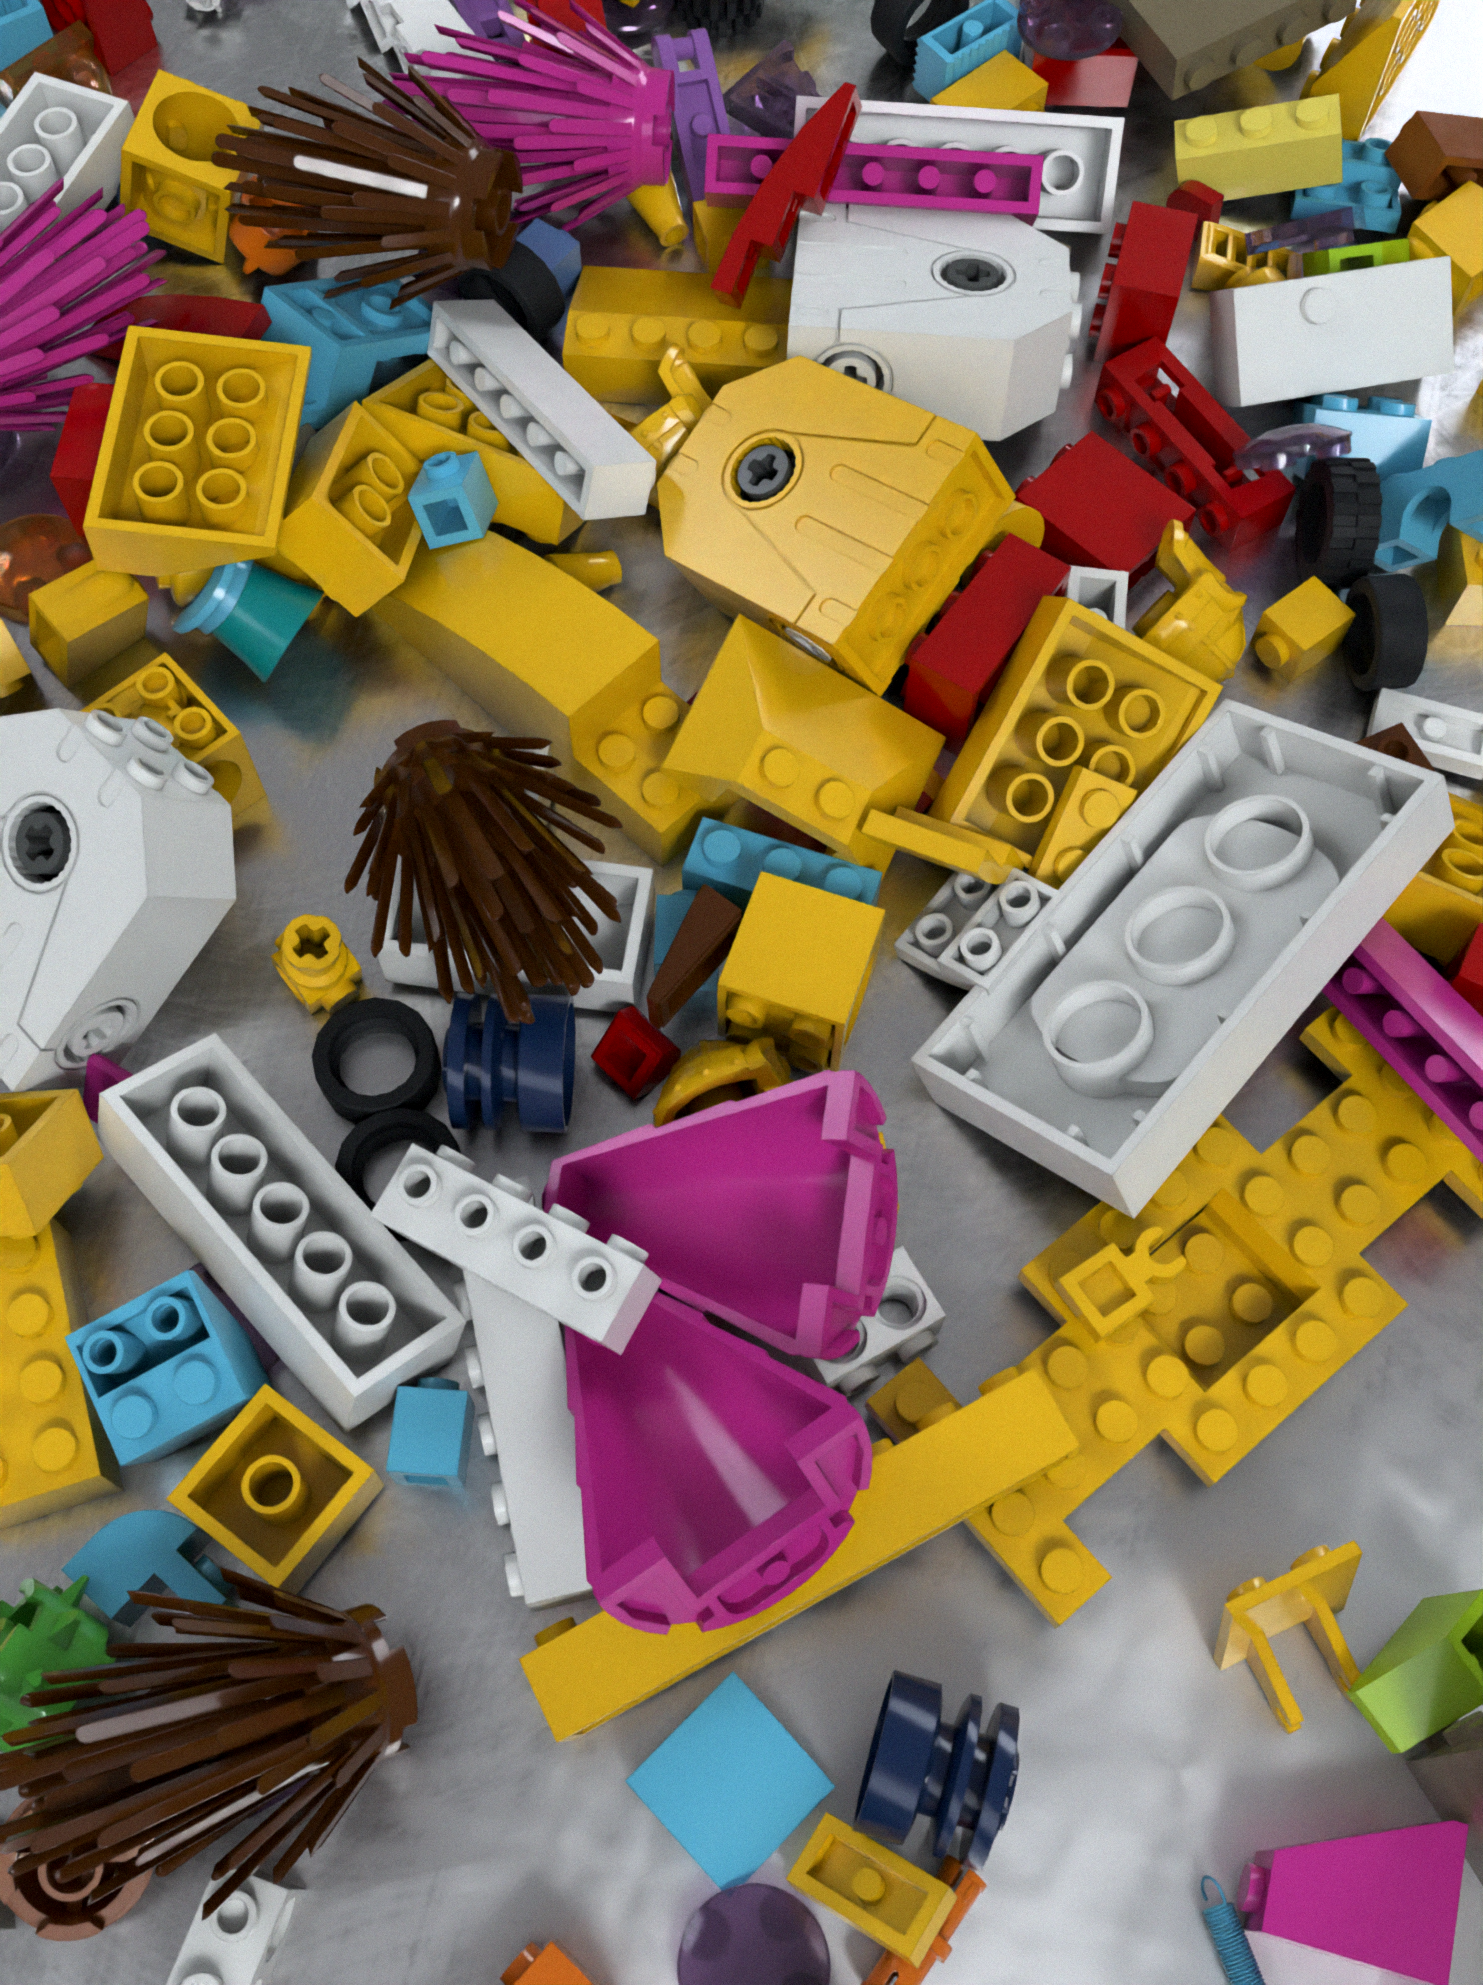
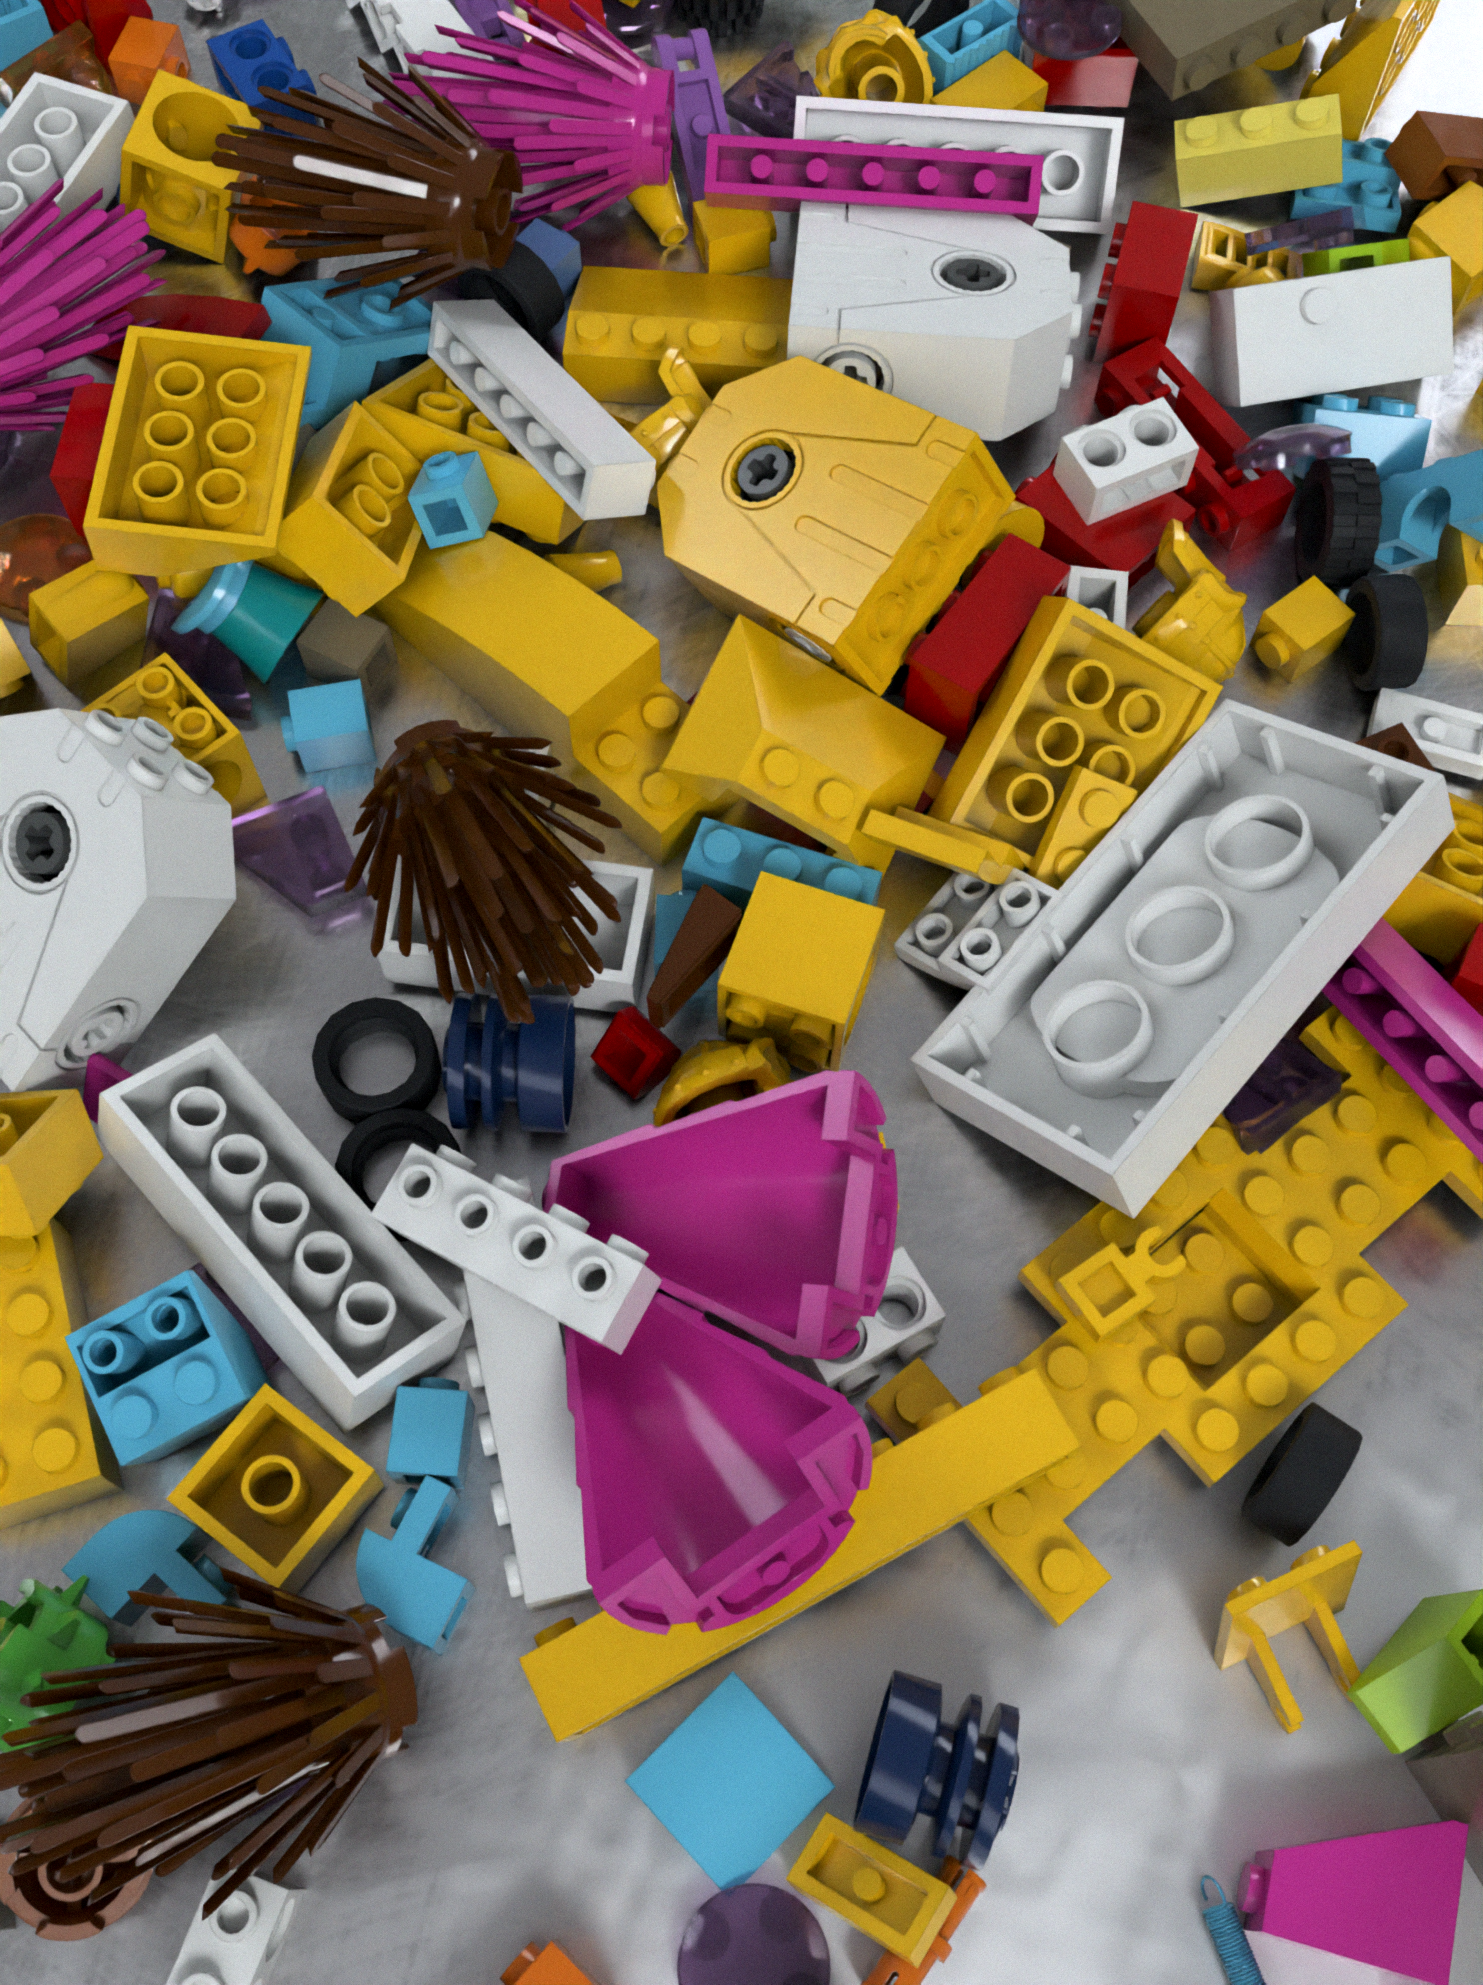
(141, 51): none -> orange brick
(199, 656): none -> wing
(256, 58): none -> blue brick
(298, 851): none -> clear purple wing
(317, 963): yellow connector -> none
(329, 726): none -> medium azure brick
(346, 648): none -> dark tan brick
(397, 1577): none -> medium azure brick
(796, 182): red slope -> none
(875, 62): none -> yellow head
(1125, 460): none -> white brick
(1198, 199): red tile -> none
(1280, 1095): none -> clear purple wing
(1301, 1474): none -> black tyre

